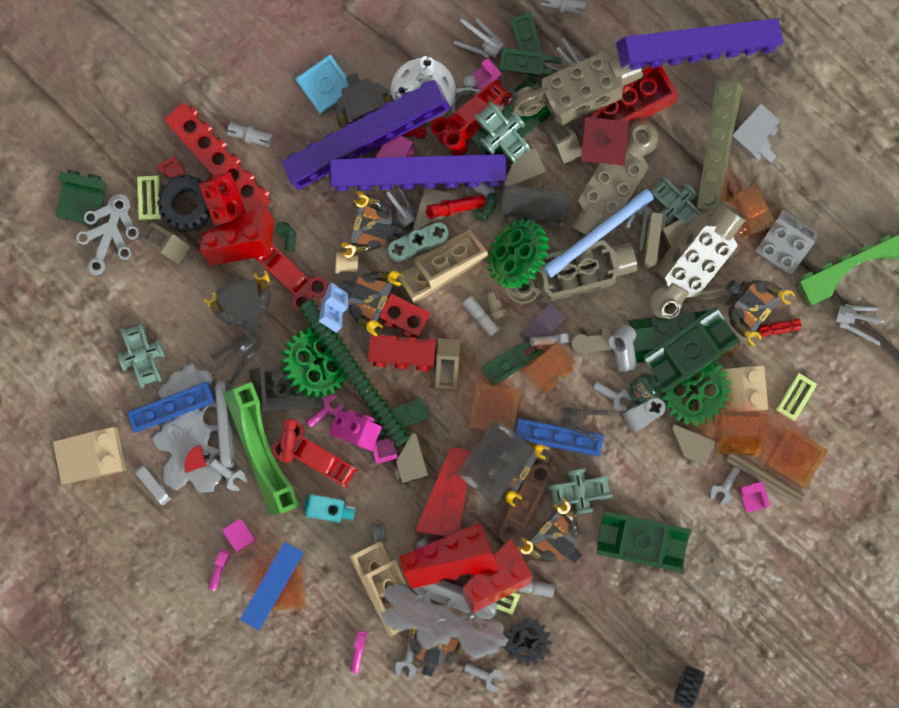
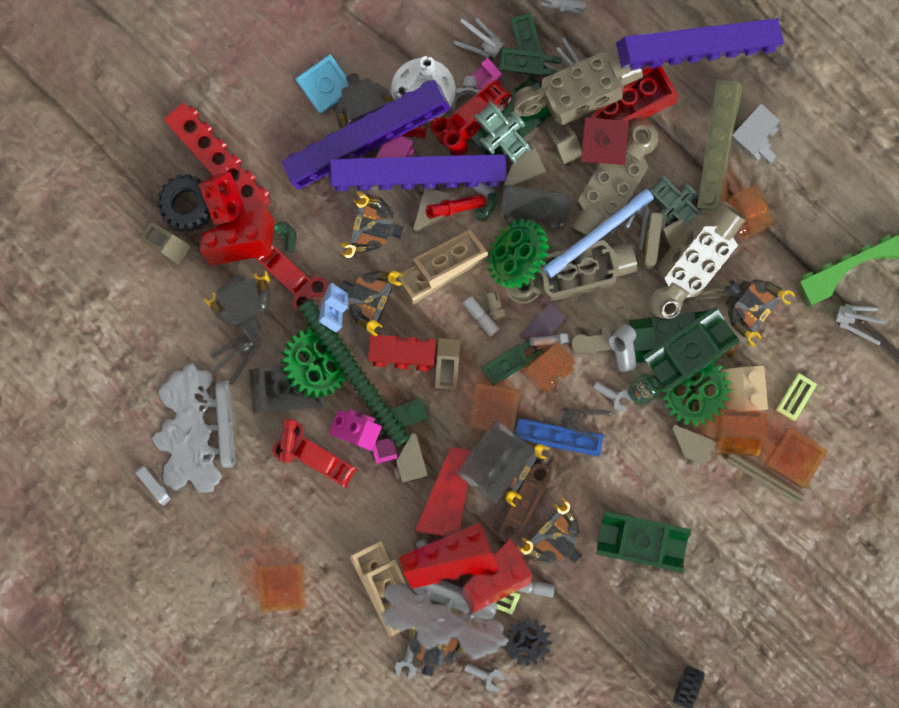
(79, 196): dark green bracket -> none
(89, 455): tan slope -> none
(109, 231): light grey plant -> none
(139, 348): sand green axle -> none
(148, 179): yellowish green tile -> none
(171, 167): red tile -> none
(171, 407): blue tile -> none
(195, 459): red tile -> none
(219, 567): dark pink bar -> none
(228, 474): light grey bar -> none
(239, 535): dark pink panel -> none
(247, 418): bright green arch -> none
(249, 134): light grey pin -> none
(272, 586): blue tile -> none
(317, 507): teal torso -> none
(324, 411): dark pink bar -> none
(346, 264): tan bush -> none
(358, 651): dark pink bar -> none
(379, 532): dark grey bush -> none
(403, 216): light grey plant -> none
(407, 311): red brick -> none
(412, 248): sand green axle -> none
(587, 490): sand green axle -> none
(640, 415): light grey piece -> none
(724, 488): light grey bar -> none
(754, 496): dark pink panel -> none
(780, 327): red axle -> none
(787, 242): light grey bracket -> none

